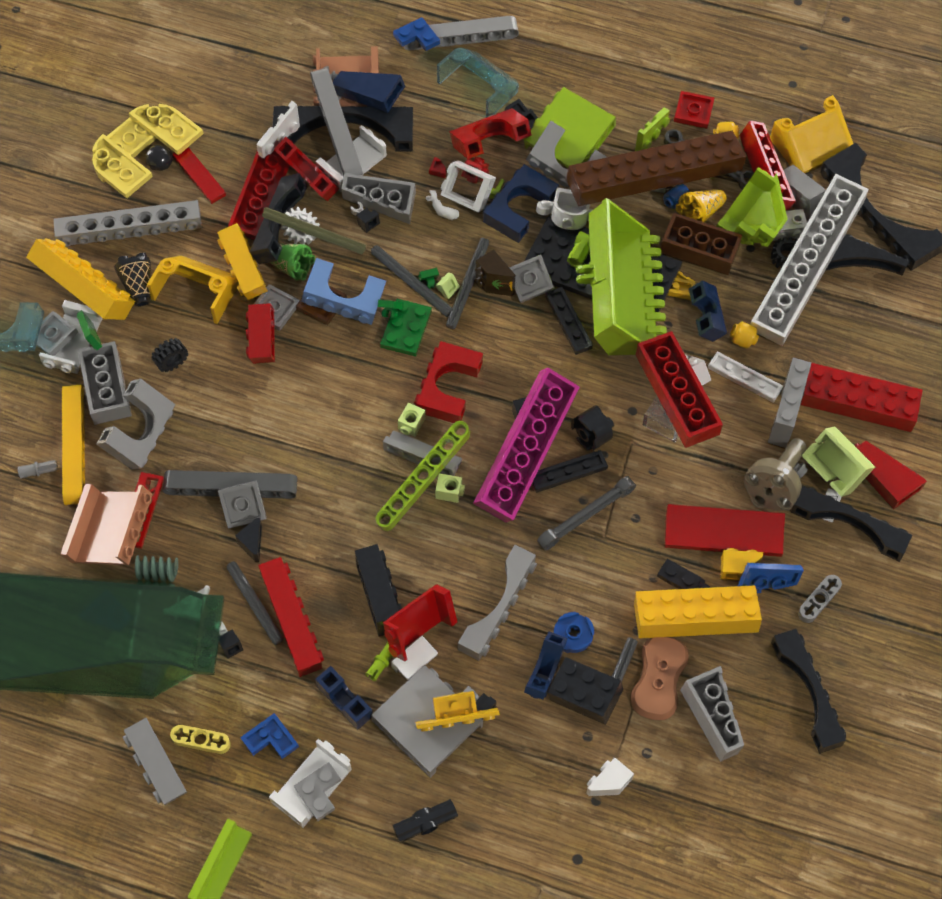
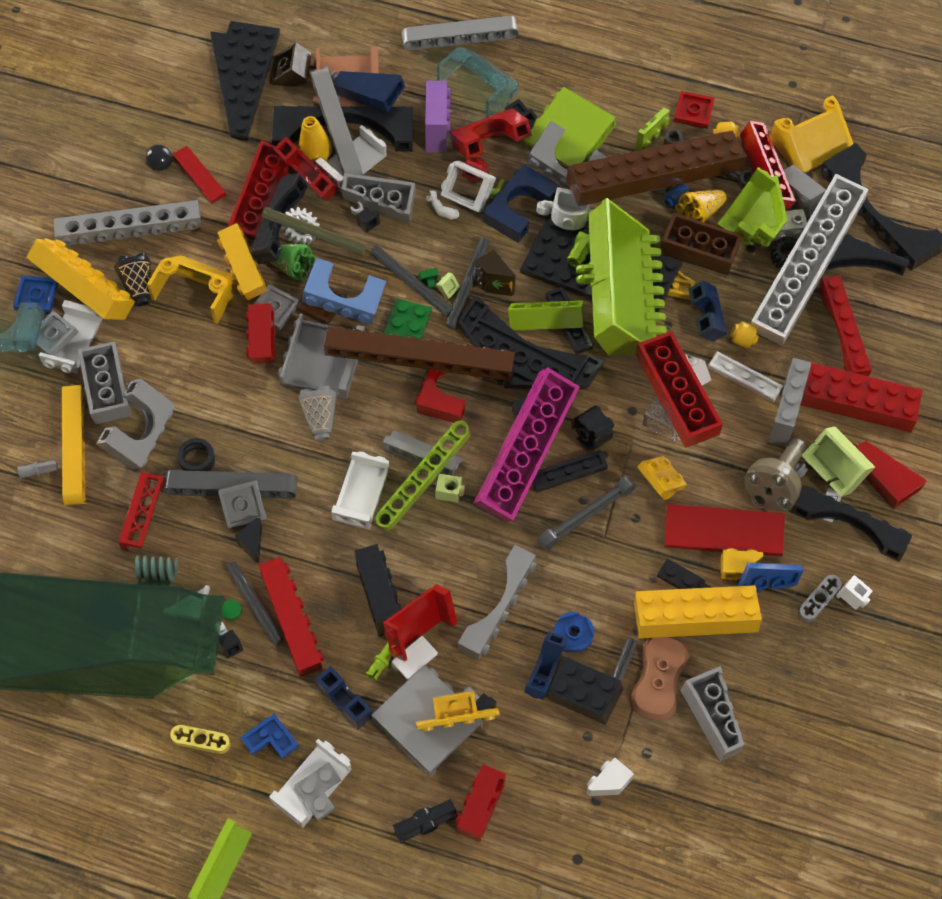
(36, 290): none -> blue plate
(89, 330): green tile -> none
(106, 526): nougat panel -> none
(116, 152): light yellow plate -> none
(155, 762): light grey wedge -> none
(169, 355): black tyre -> none
(190, 445): none -> black tyre
(231, 610): none -> green tile
(242, 67): none -> black wing
(285, 126): white wing -> none
(291, 66): none -> dark brown slope
(308, 365): none -> light grey panel
(314, 140): none -> yellow cone
(319, 410): none -> light grey cone
(361, 490): none -> white panel
(390, 306): green tile -> none
(414, 413): yellowish green brick -> none
(419, 31): blue plate -> none
(419, 353): none -> reddish brown brick
(437, 116): none -> medium lavender wedge
(437, 168): red tile -> none
(481, 803): none -> red wedge
(487, 330): none -> black wing
(532, 278): light grey plate -> none
(546, 315): none -> lime panel
(662, 476): none -> yellow plate
(791, 652): black arch -> none
(838, 305): none -> red arch
(855, 593): none -> white brick

